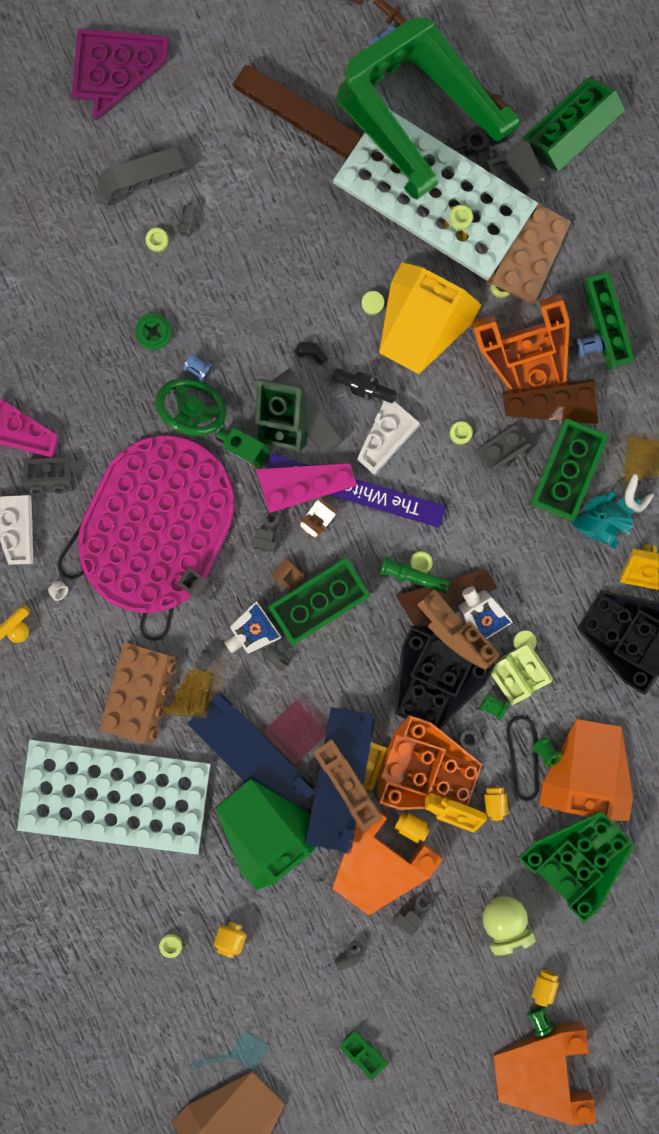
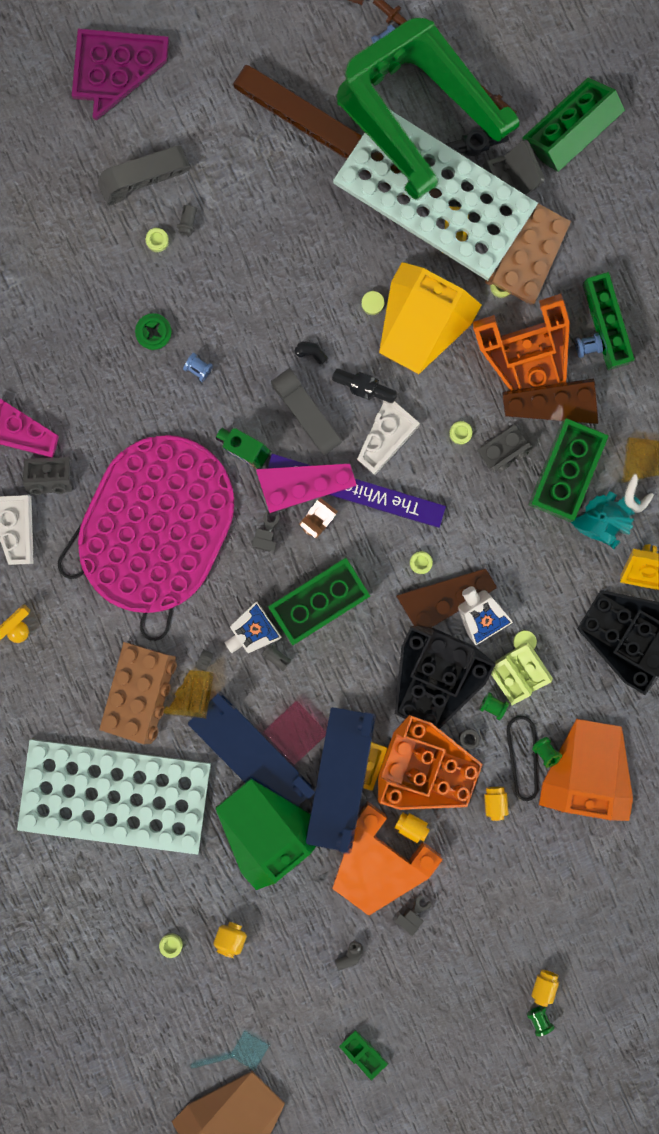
(58, 590): white hinge -> none
(191, 408): green piece -> none
(195, 584): dark grey piece -> none
(281, 414): dark green slope -> none
(288, 575): medium nougat slope -> none
(348, 785): medium nougat slope -> none
(403, 572): green pin -> none
(455, 813): yellow hinge -> none
(460, 217): yellowish green tile -> none
(460, 637): medium nougat slope -> none
(507, 923): yellowish green tile -> none
(536, 1077): orange wedge -> none
(581, 861): green wedge -> none

